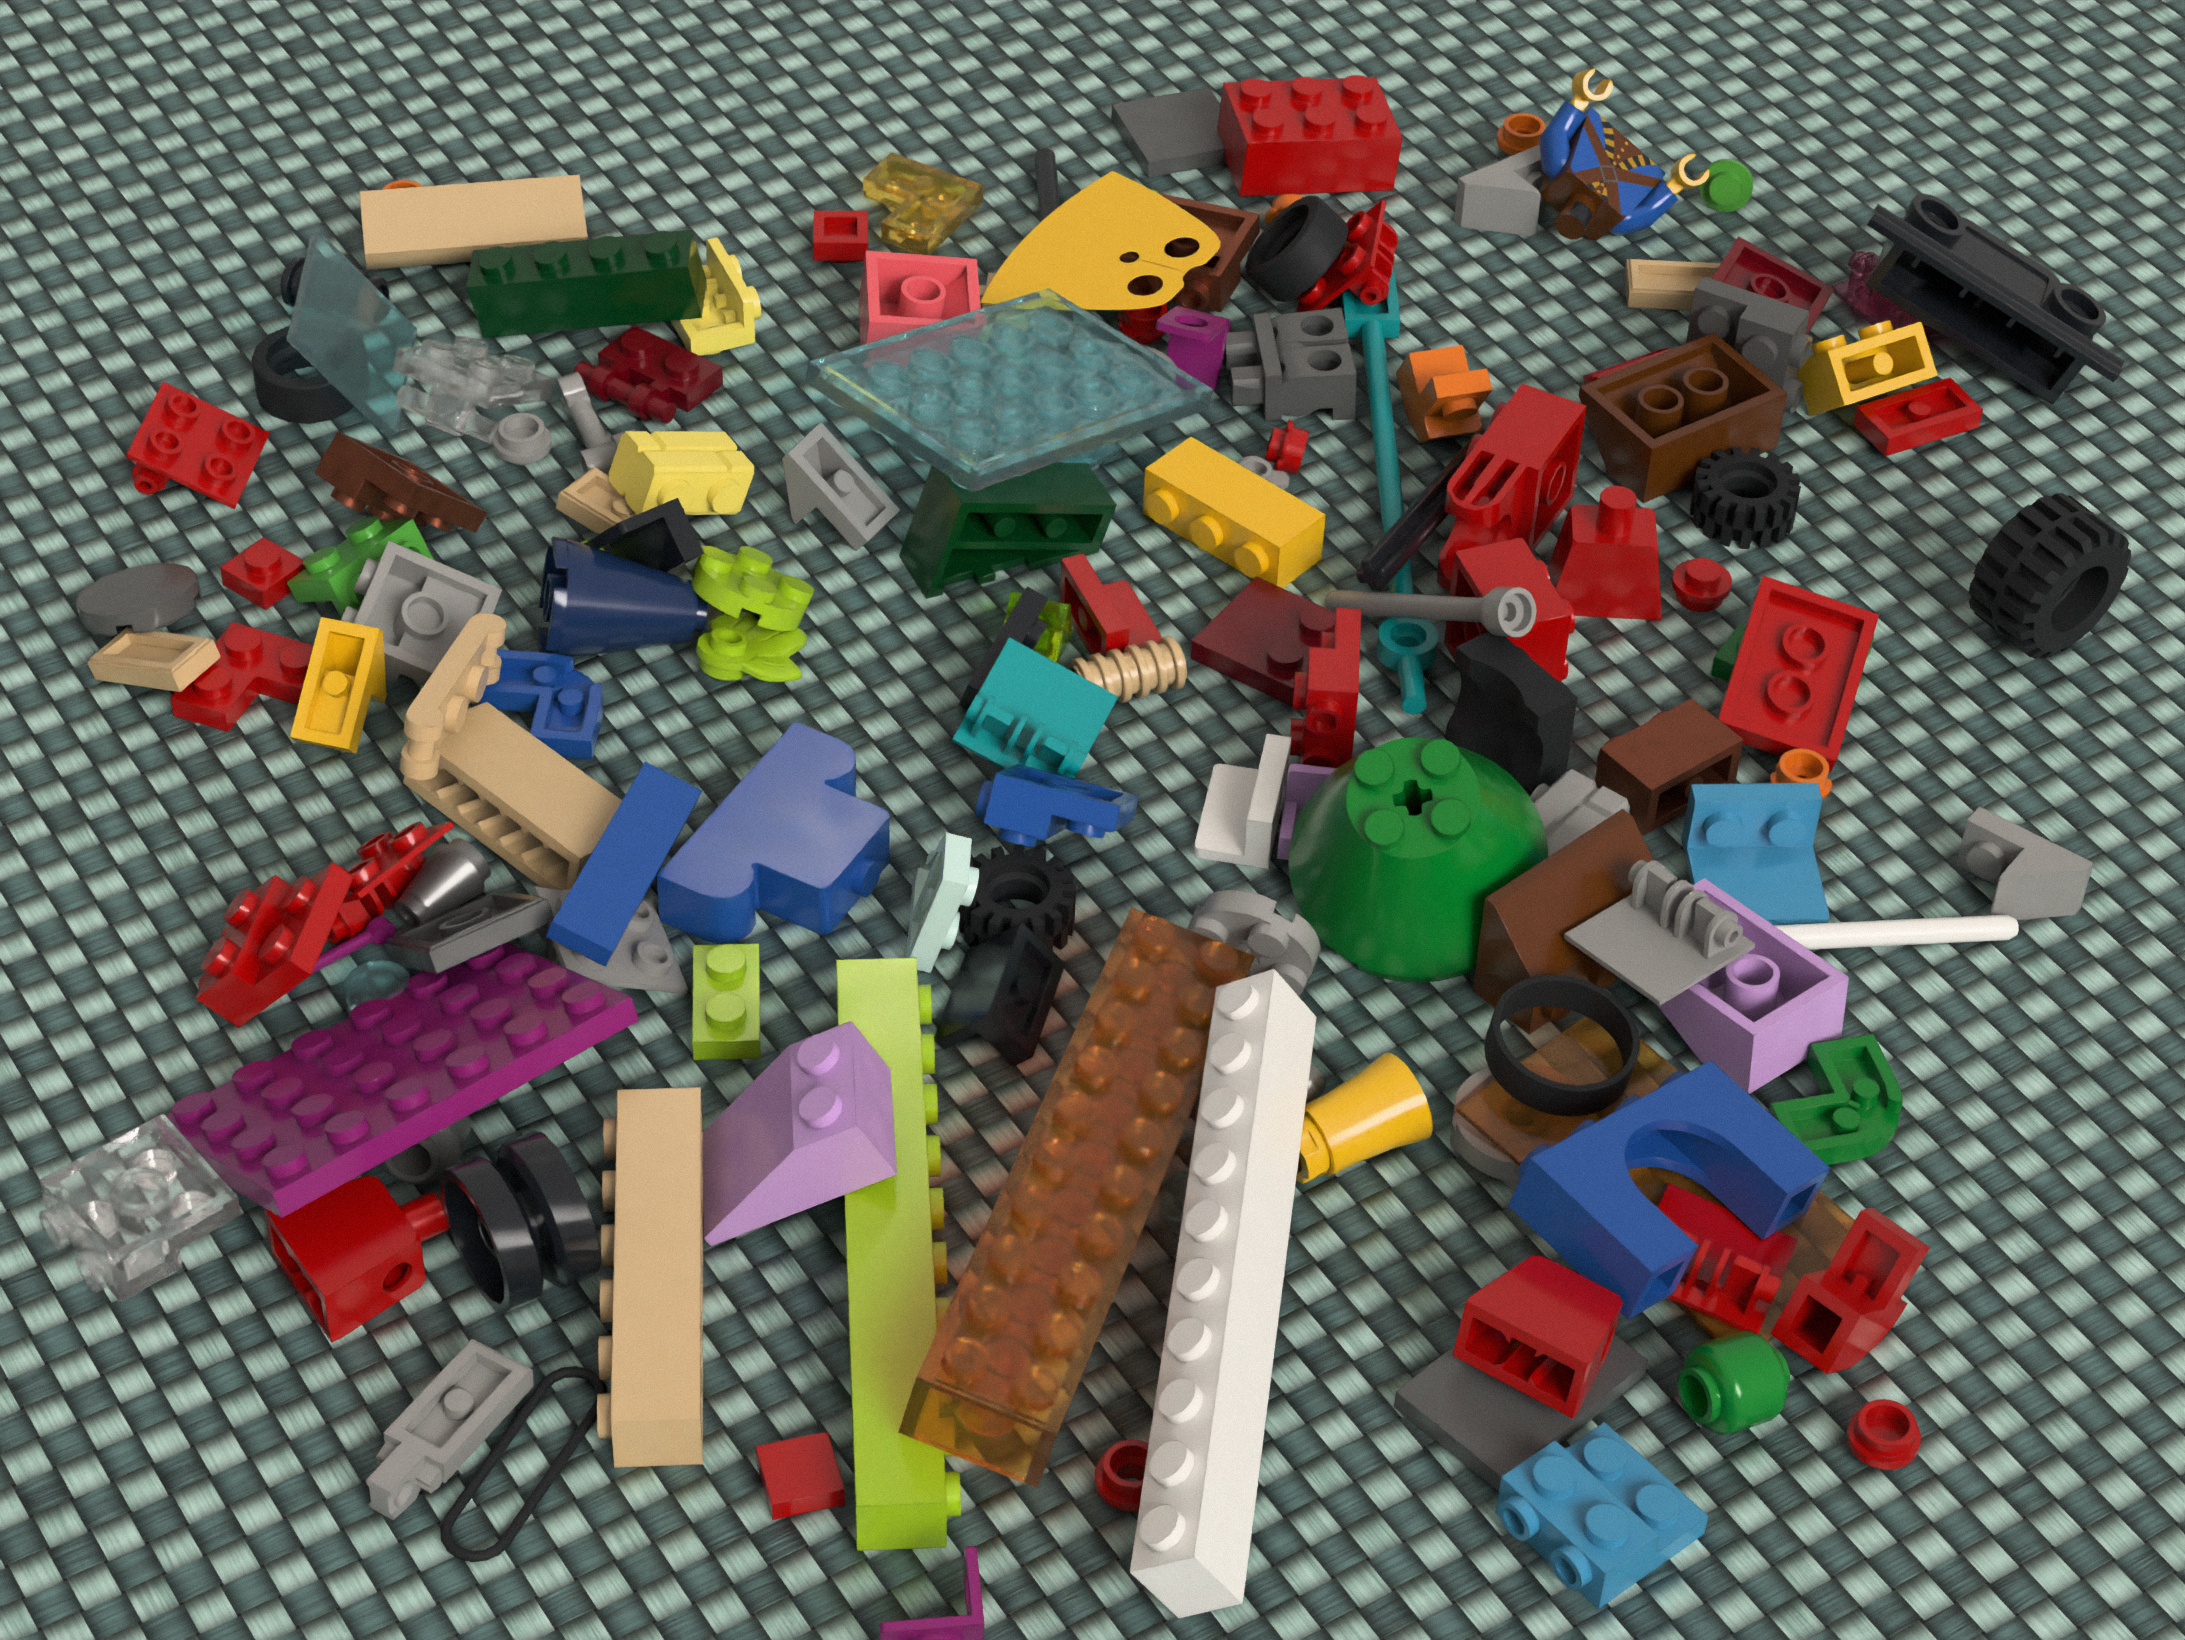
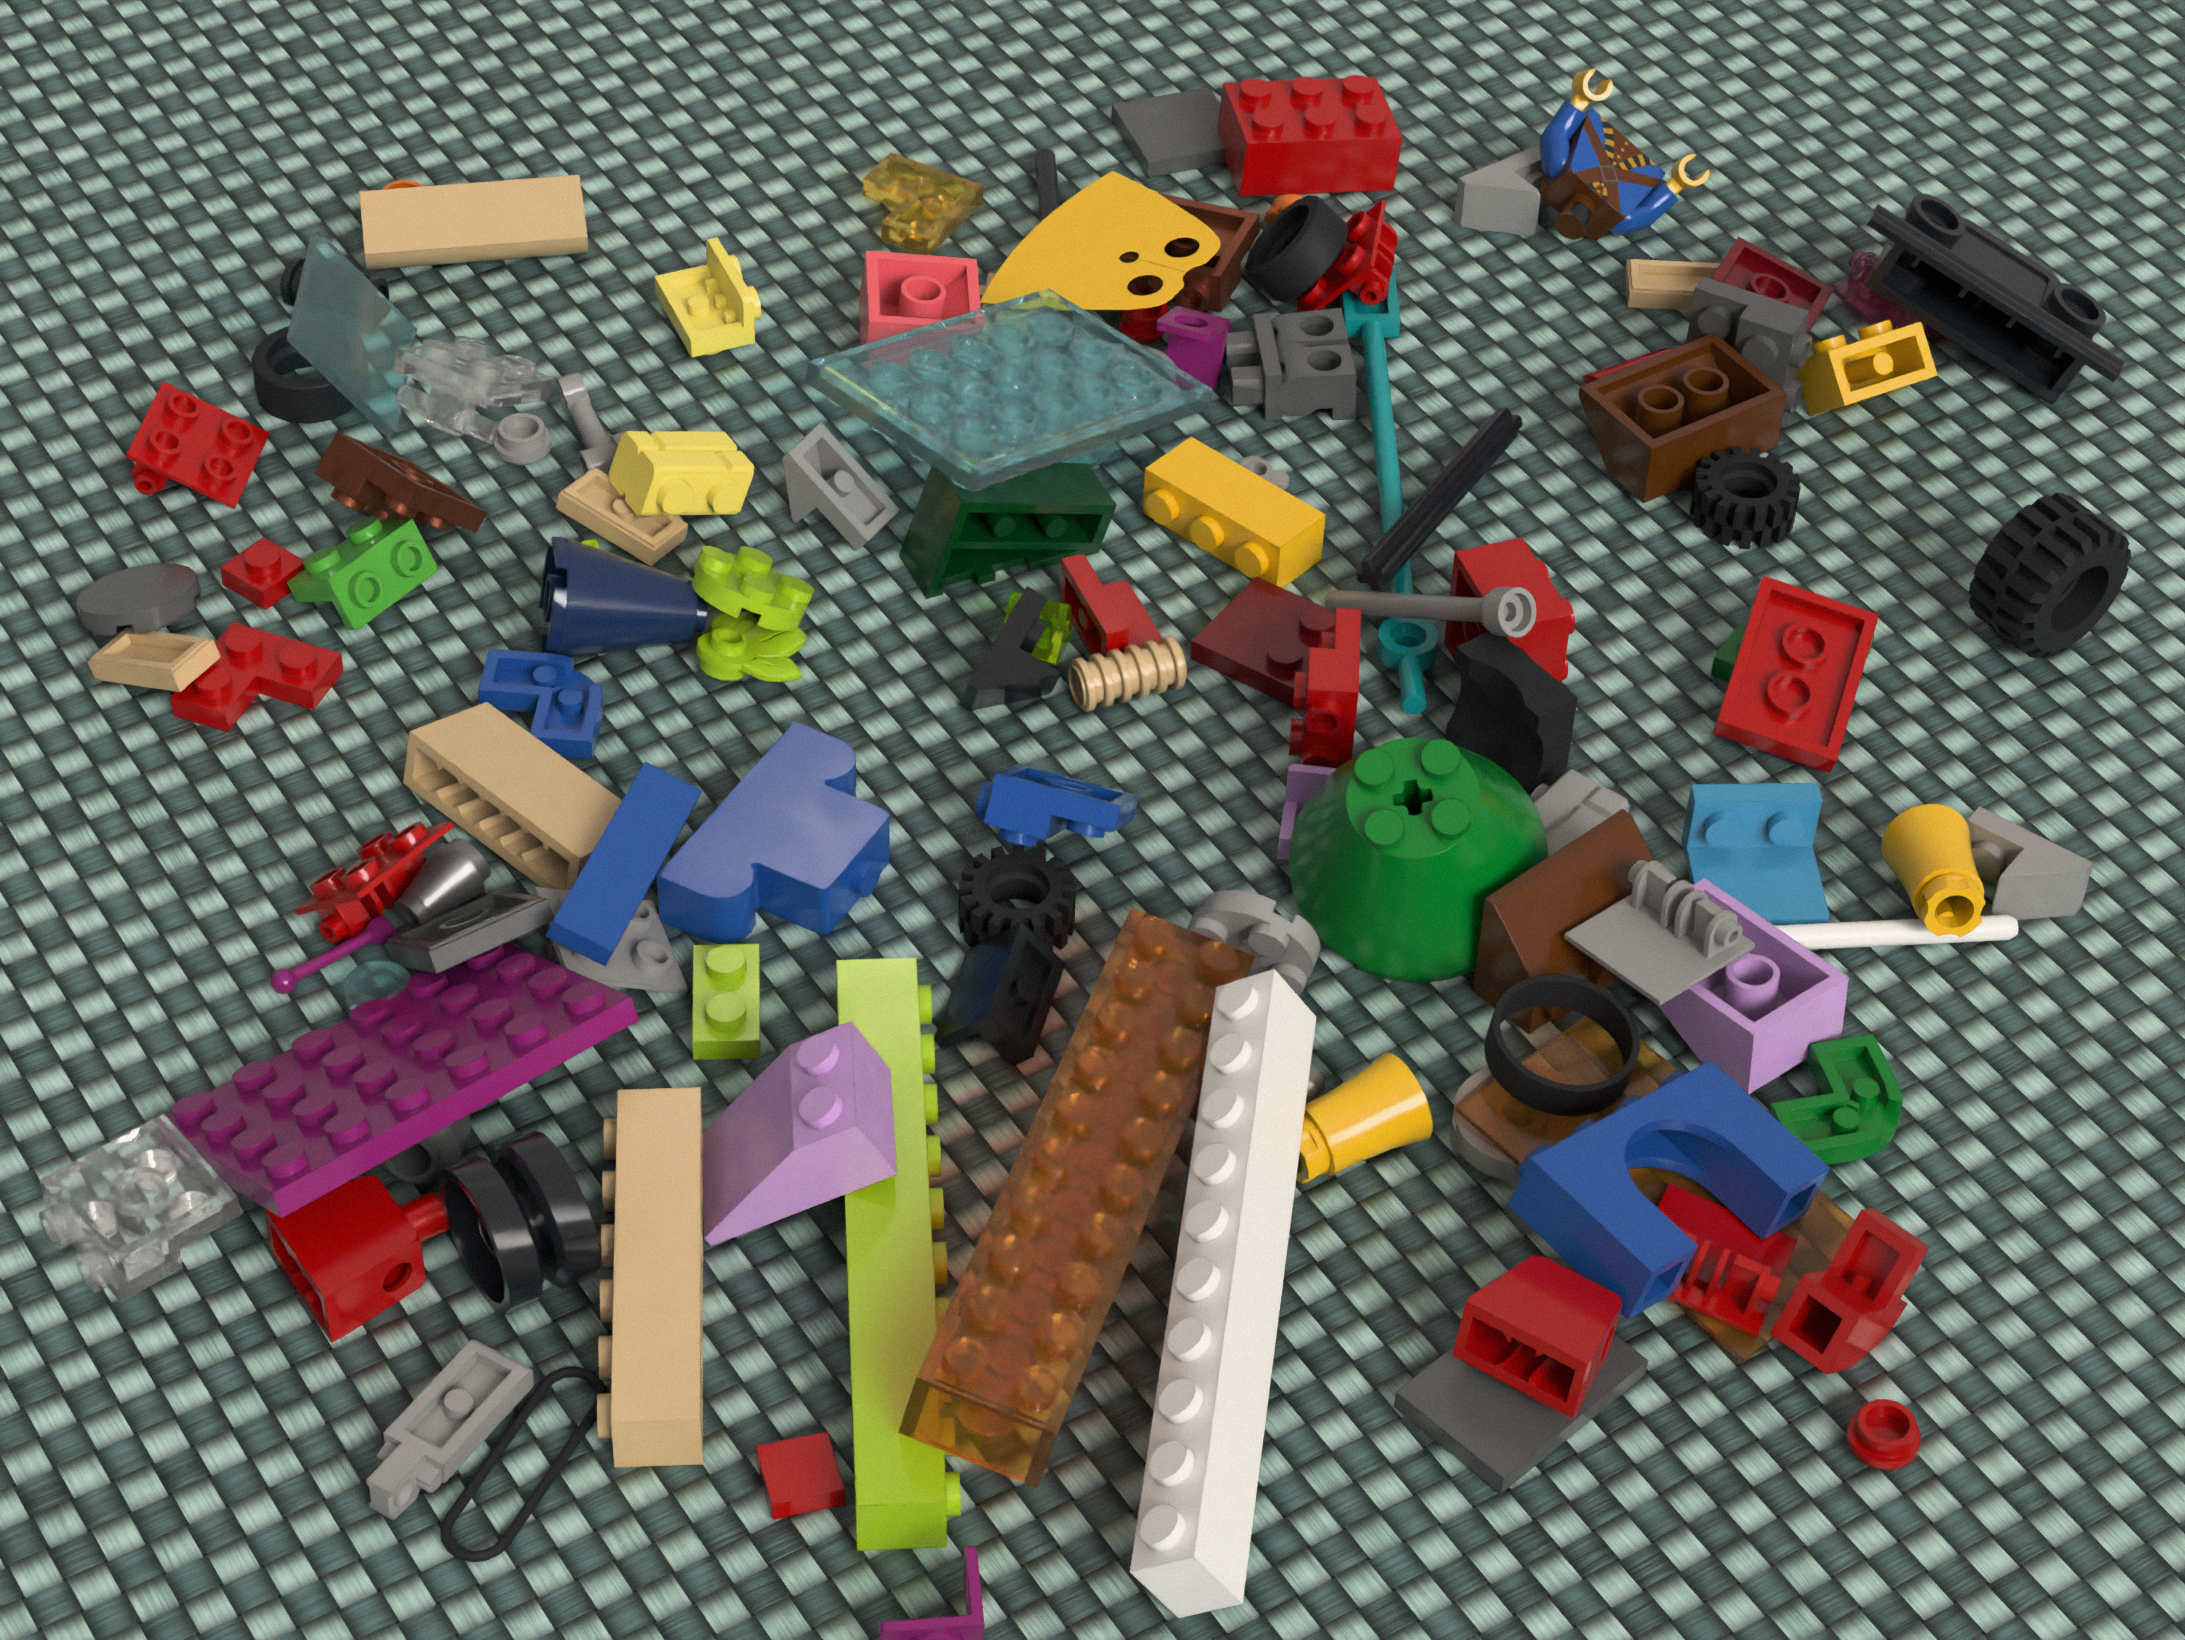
(270, 942): red plate -> none
(339, 684): yellow slope -> none
(417, 608): light grey plate -> none
(449, 690): tan plate -> none
(587, 283): dark green brick -> none
(650, 376): dark red plate -> none
(653, 538): black panel -> none
(840, 236): red plate -> none
(937, 899): light aqua wing -> none
(1034, 714): teal hinge -> none
(1120, 1462): red plate -> none
(1245, 808): white panel -> none
(1286, 448): red plate -> none
(1442, 393): orange brick -> none
(1514, 475): red brick -> none
(1520, 133): orange plate -> none
(1597, 1513): dark azure plate -> none
(1609, 559): red torso -> none
(1663, 759): copper brick -> none
(1701, 584): red plate -> none
(1727, 185): bright green plate -> none
(1733, 1382): green head -> none
(1803, 767): orange plate -> none
(1917, 416): red plate -> none
(1935, 864): none -> yellow plant

